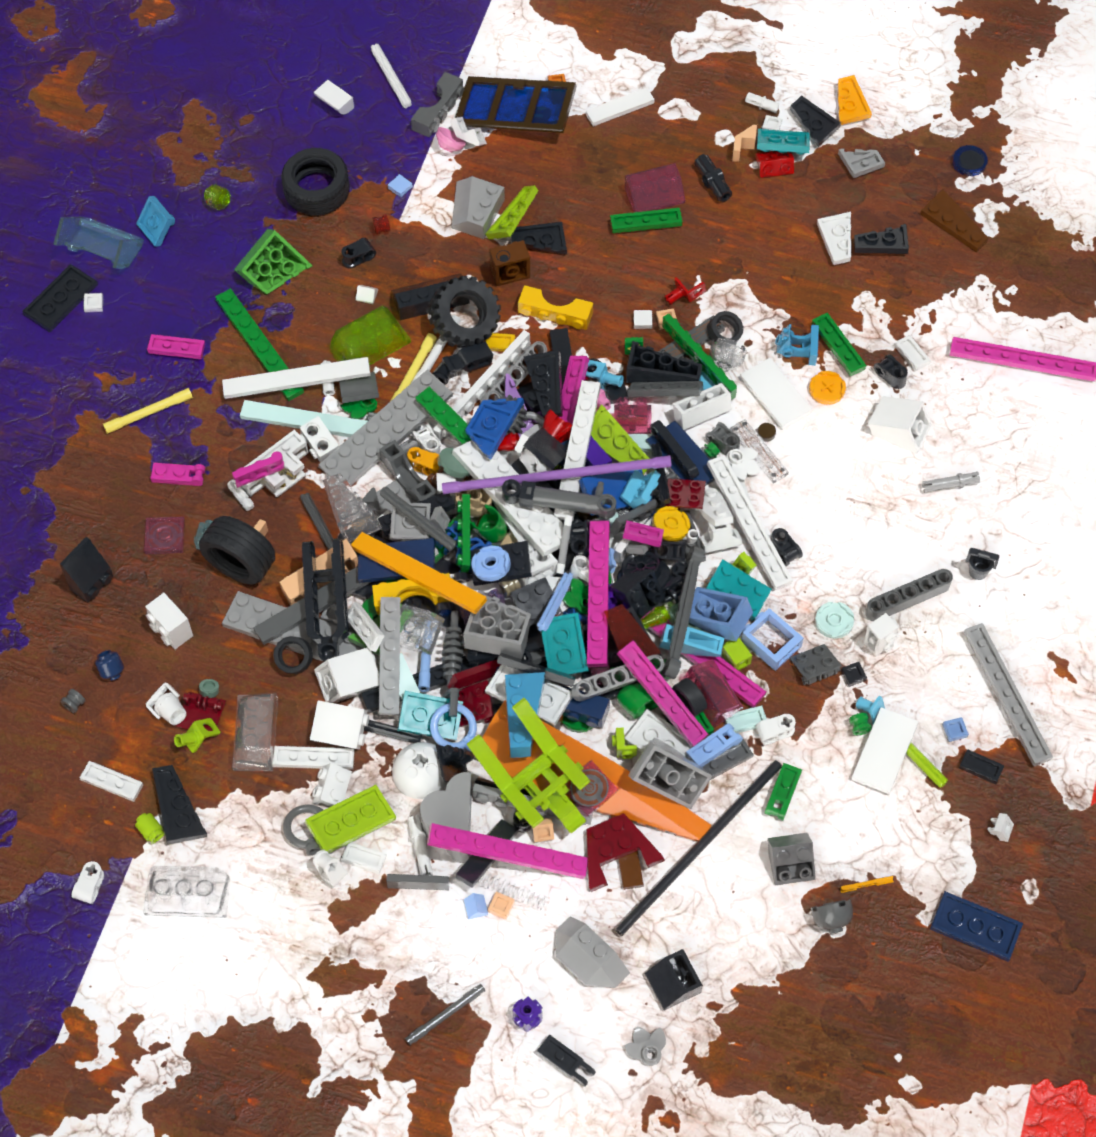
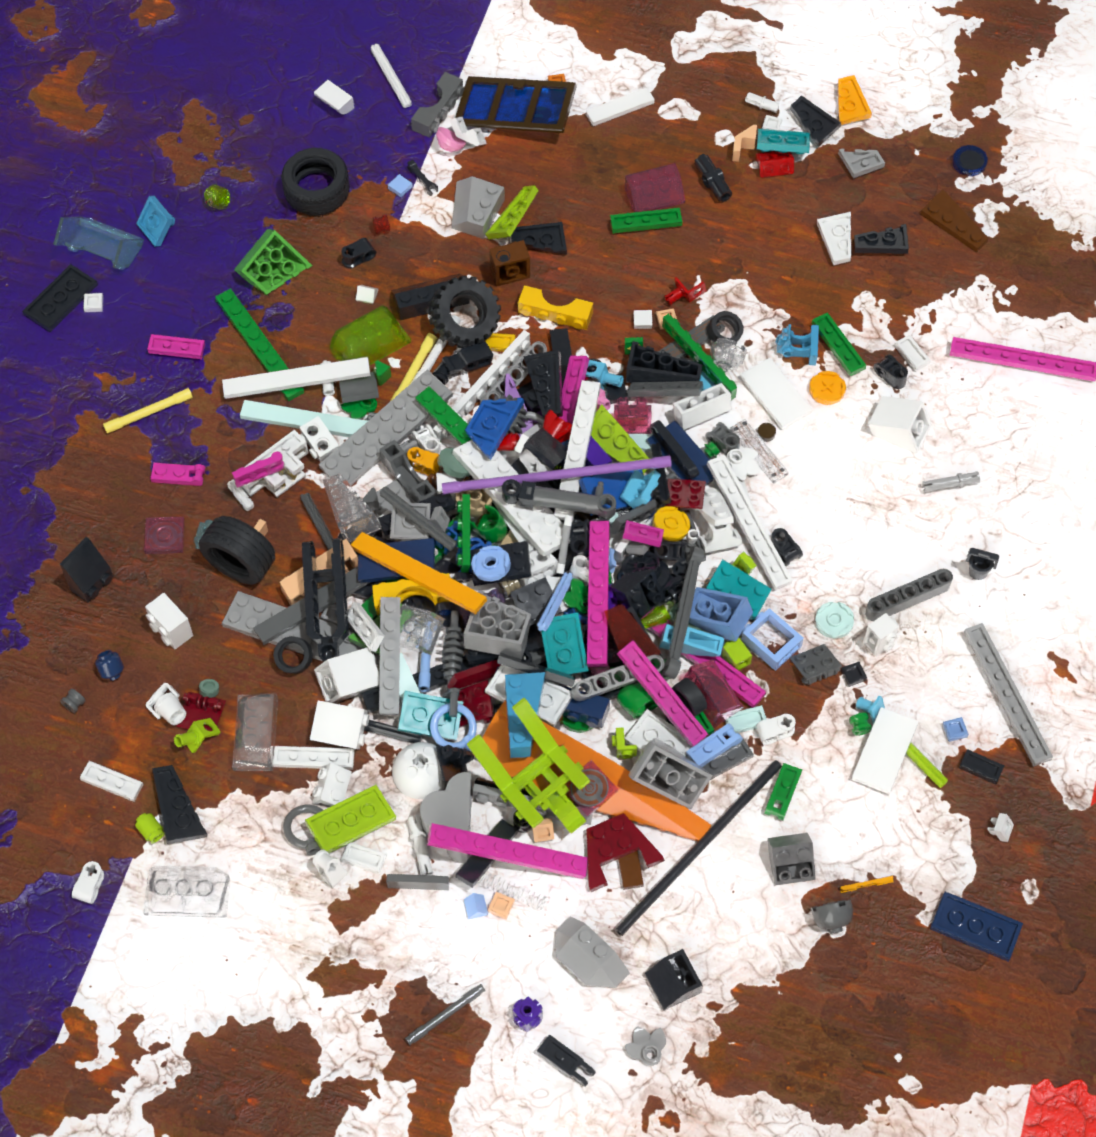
(383, 372): none -> green slope
(413, 168): none -> black piece

